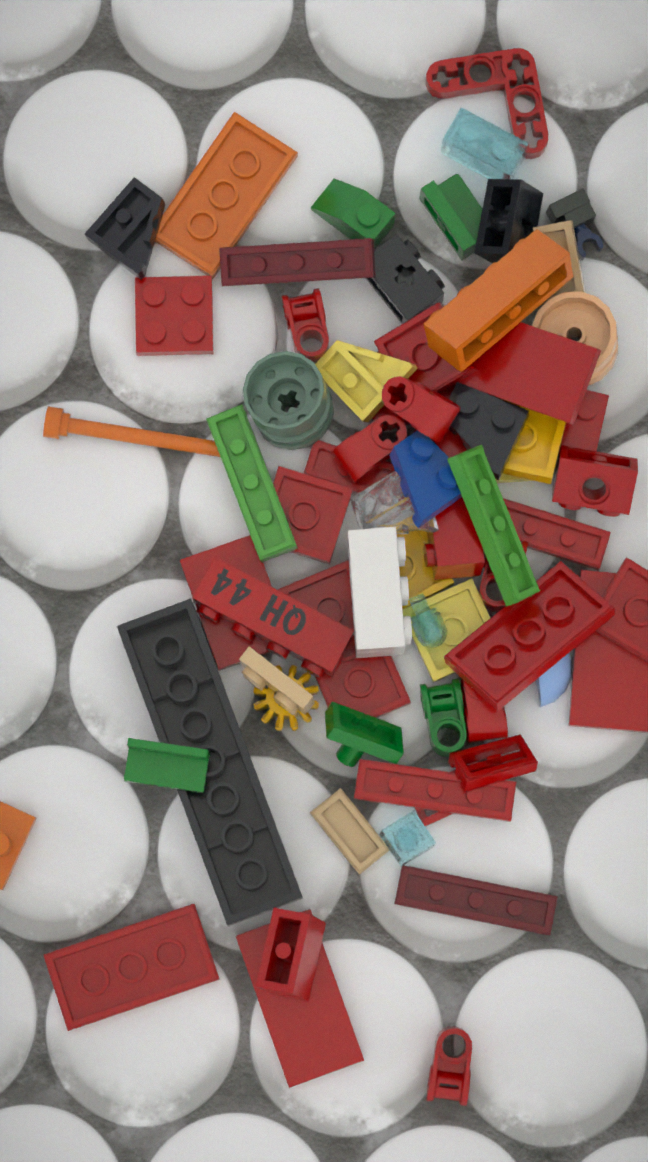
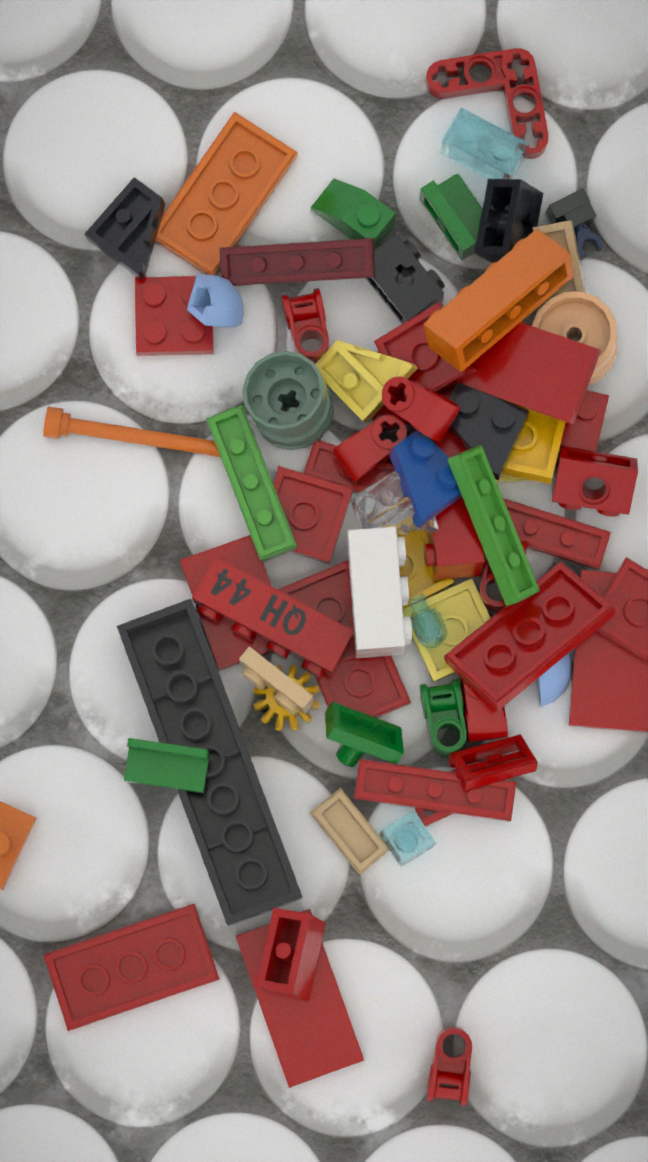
(216, 302): none -> light blue brick
(476, 900): dark red tile -> none

